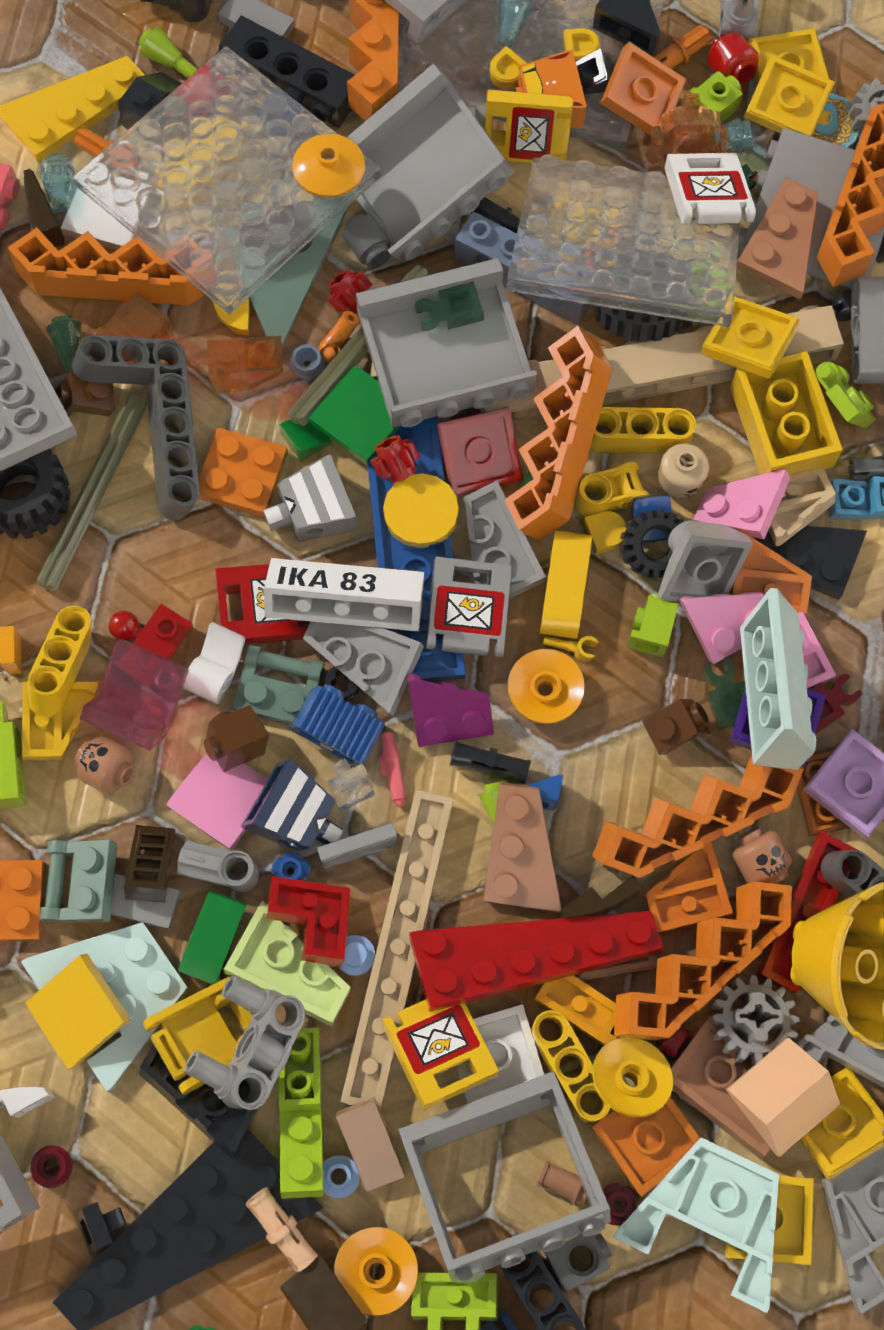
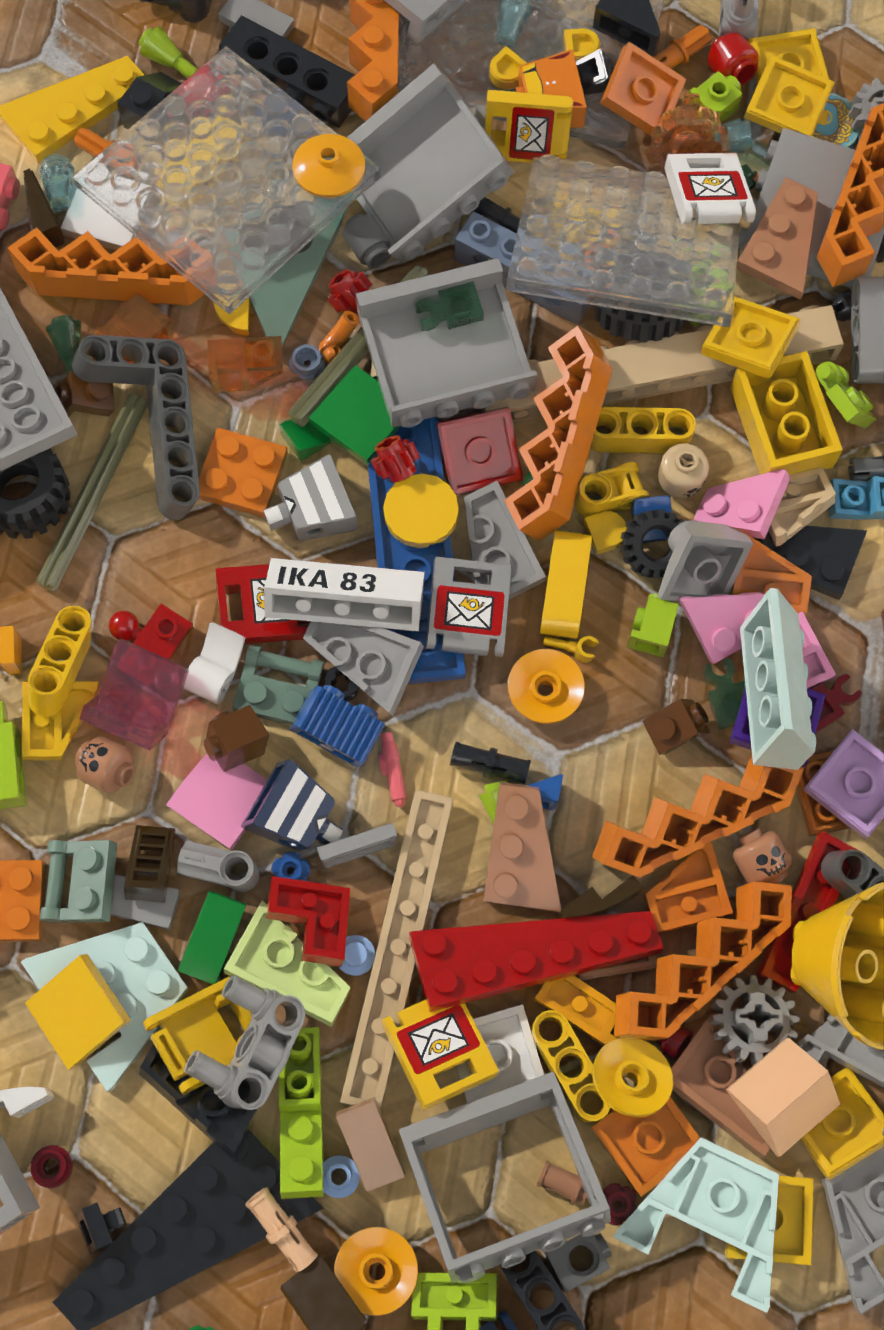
(350, 785): clear tile -> none
(447, 712): magenta wing -> none

